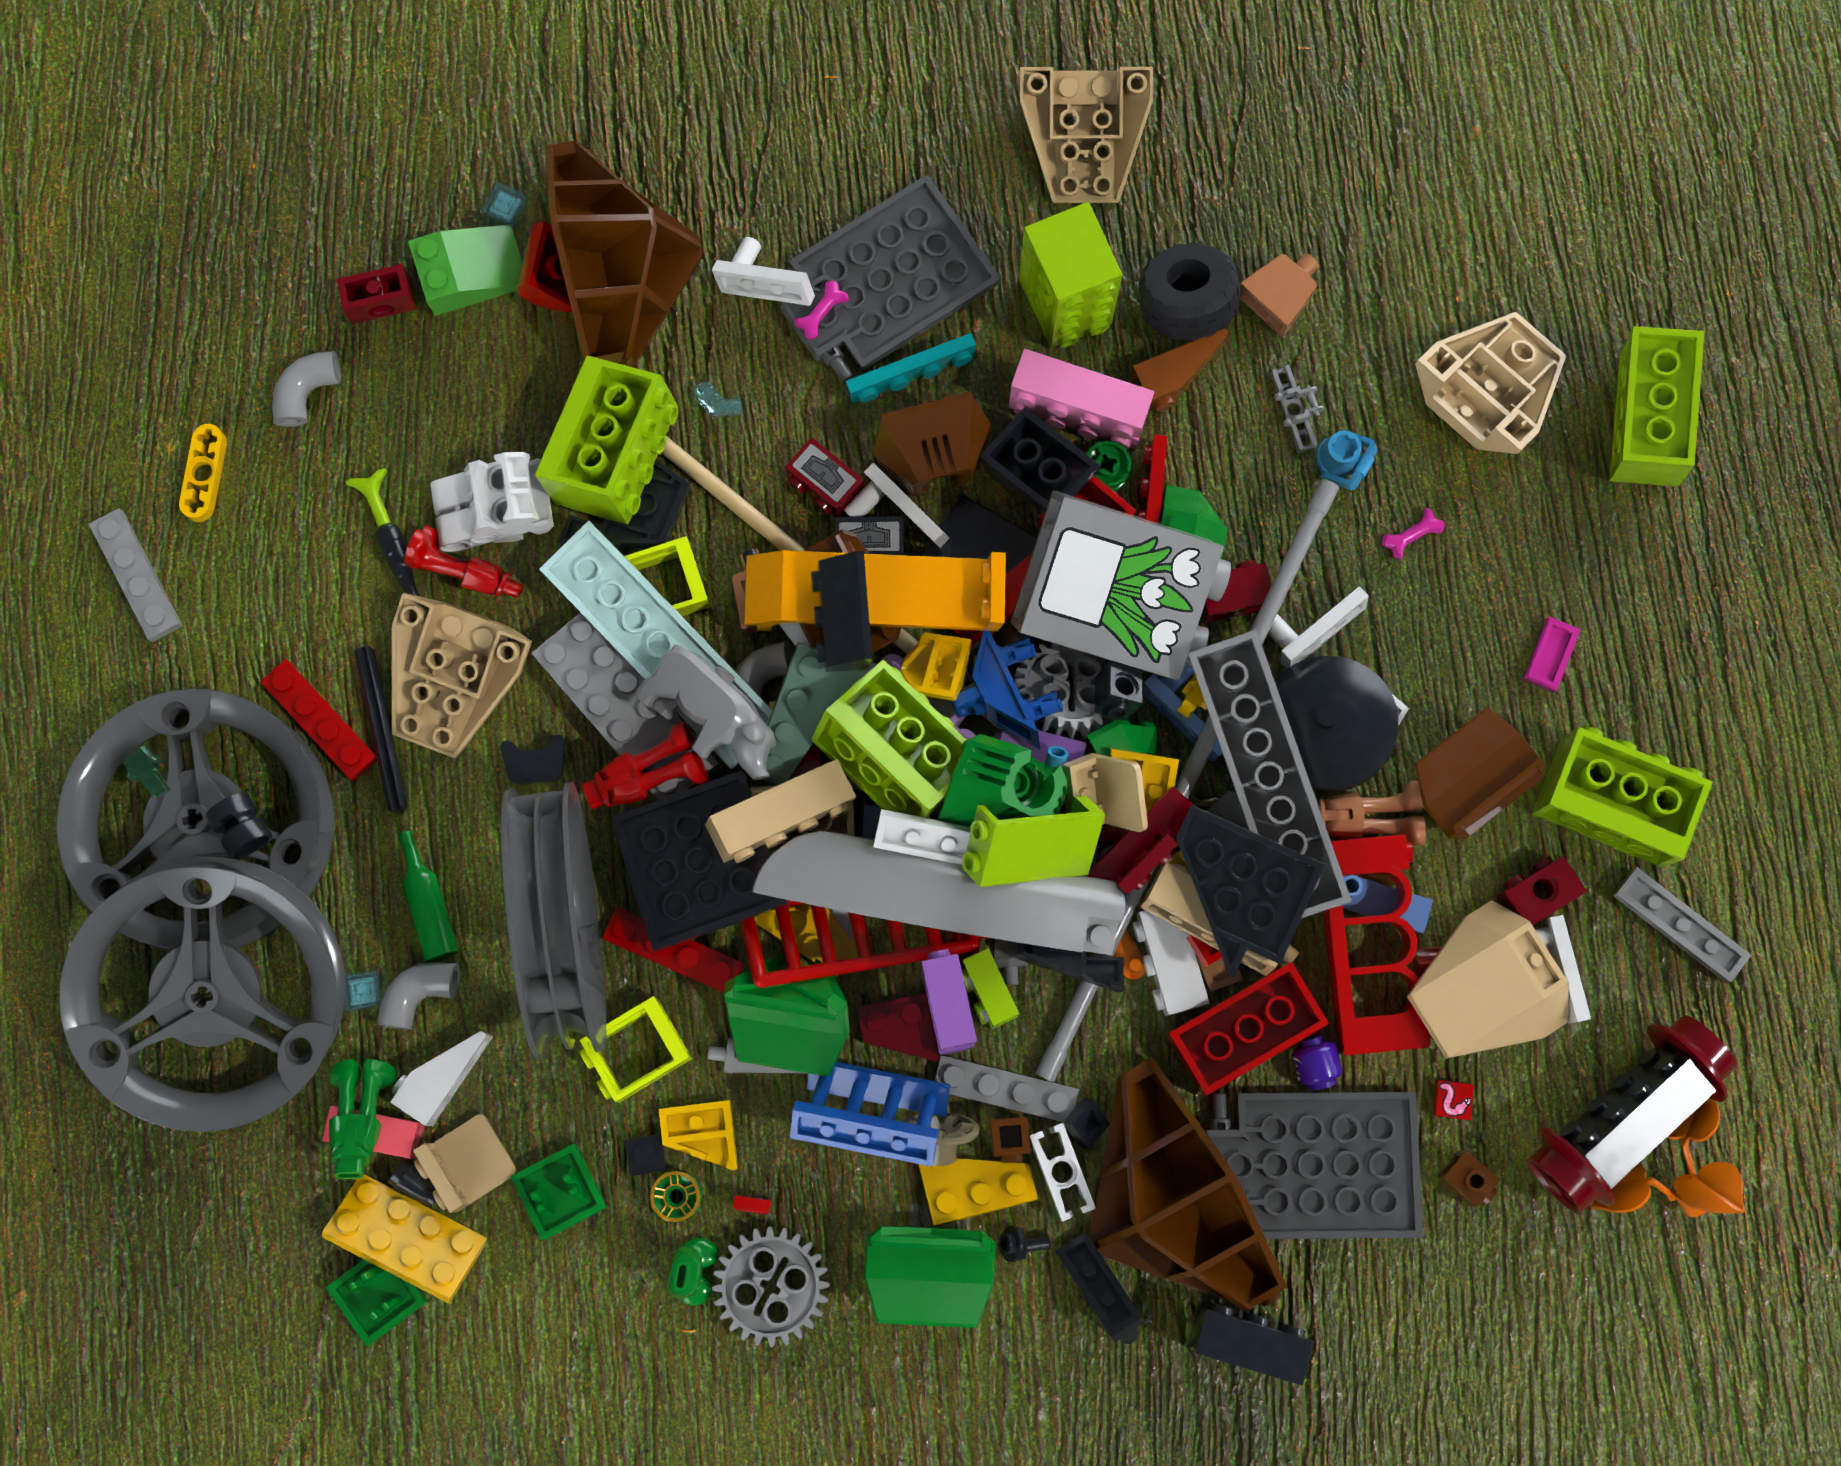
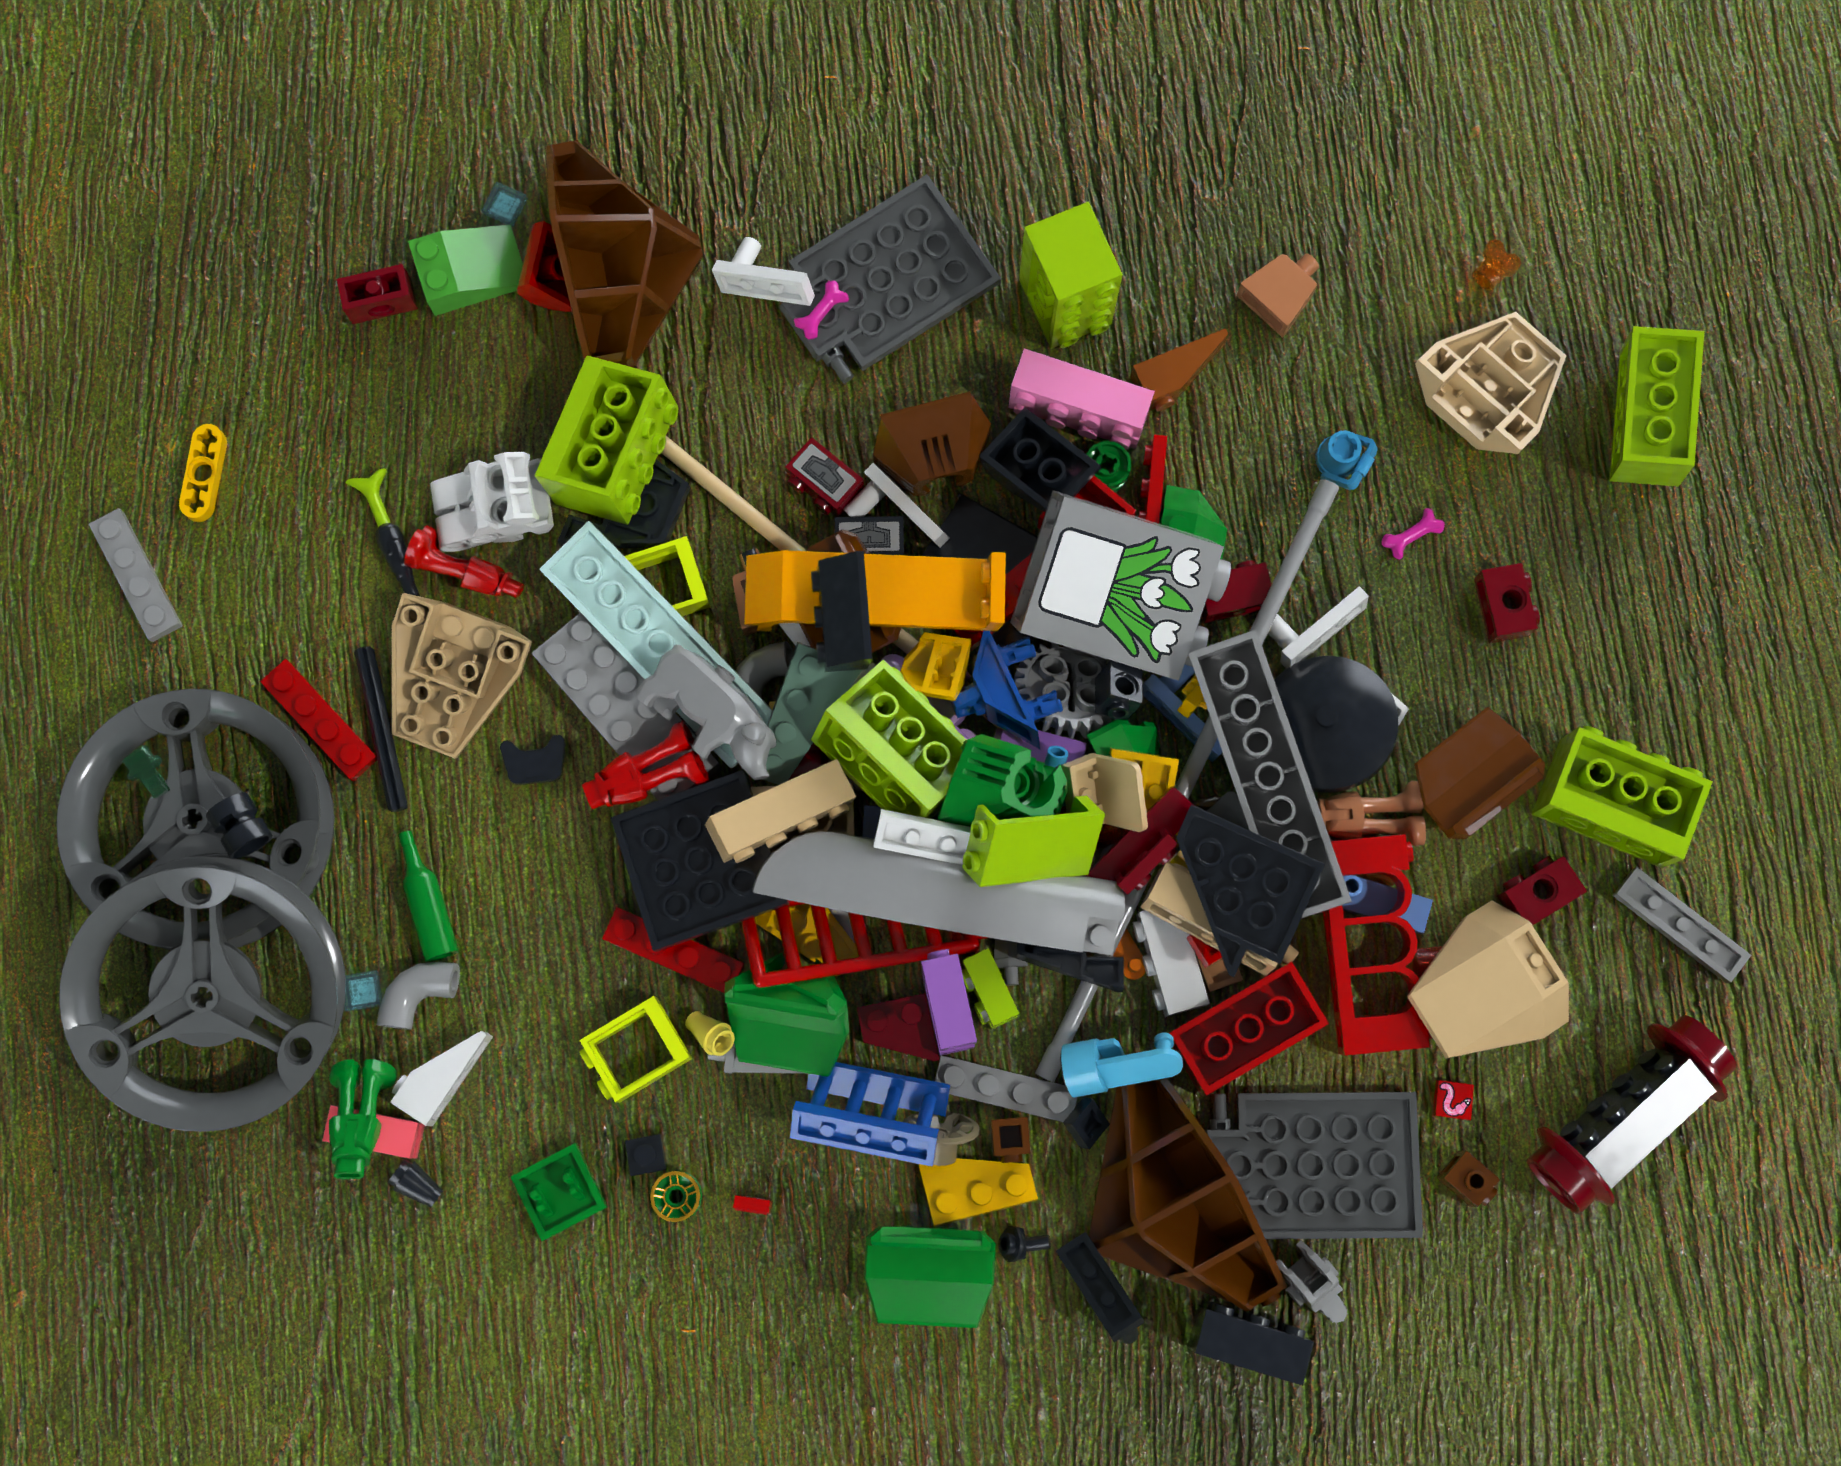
(298, 382): light grey cylinder -> none
(375, 1300): green plate -> none
(404, 1238): yellow piece -> none
(465, 1164): tan bracket -> none
(552, 918): dark grey wheel -> none
(685, 1272): green piece -> none
(701, 1131): yellow wing -> none
(711, 1034): none -> light yellow cone
(715, 404): clear light blue arm -> none
(742, 1270): light grey gear -> none
(900, 373): teal plate -> none
(1076, 1174): white piece -> none
(1086, 128): tan wedge -> none
(1100, 1065): none -> medium azure piece
(1189, 291): black tyre -> none
(1303, 415): light grey piece -> none
(1314, 1283): none -> light grey hinge
(1317, 1063): dark purple head -> none
(1496, 265): none -> clear orange plate
(1500, 621): none -> dark red brick
(1551, 654): dark pink tile -> none
(1557, 940): white piece -> none
(1713, 1189): orange plant -> none

